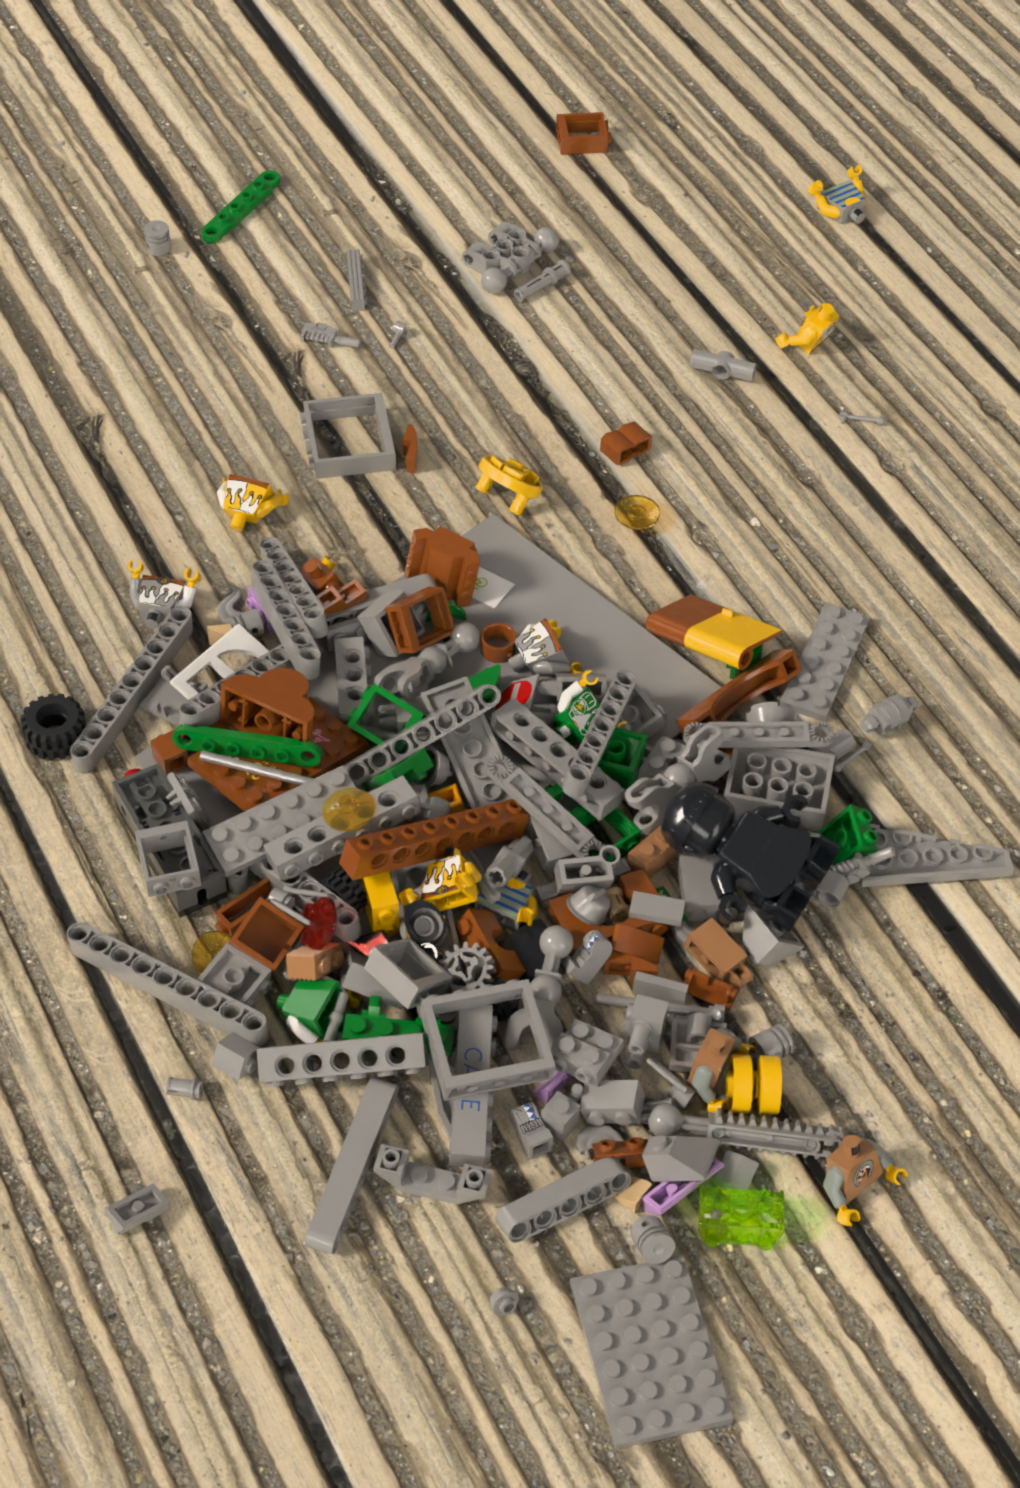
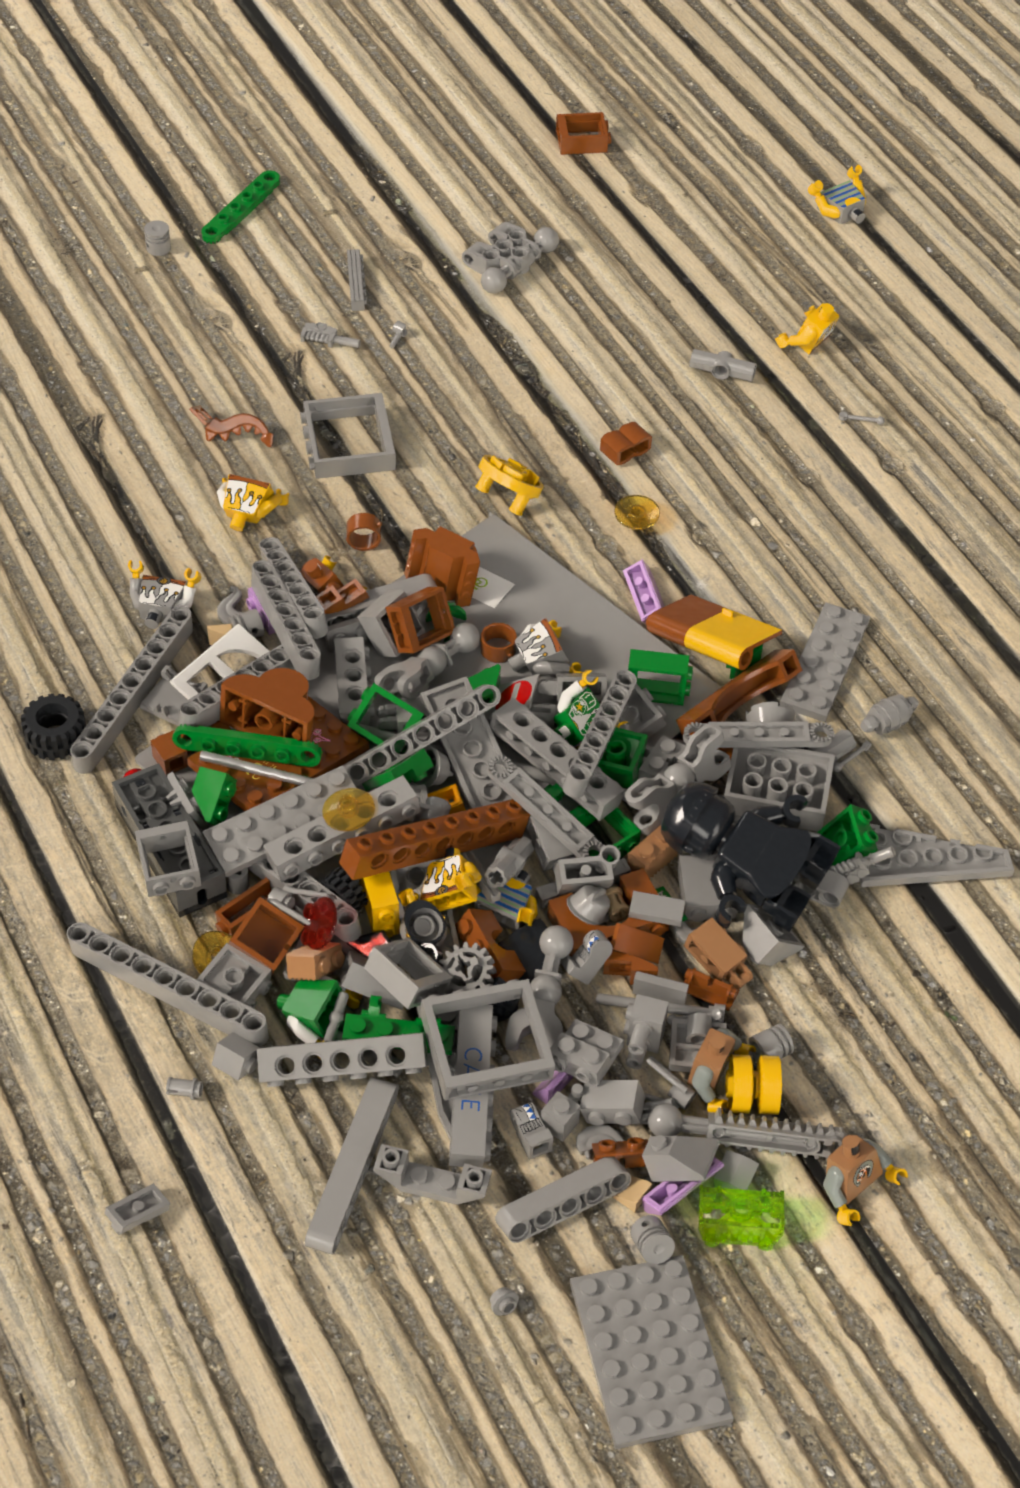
(213, 794): none -> green slope
(232, 424): none -> piece
(363, 521): none -> dark orange piece
(410, 449): dark orange slope -> none
(548, 277): light grey pin -> none
(643, 589): none -> lavender slope
(663, 663): none -> green window

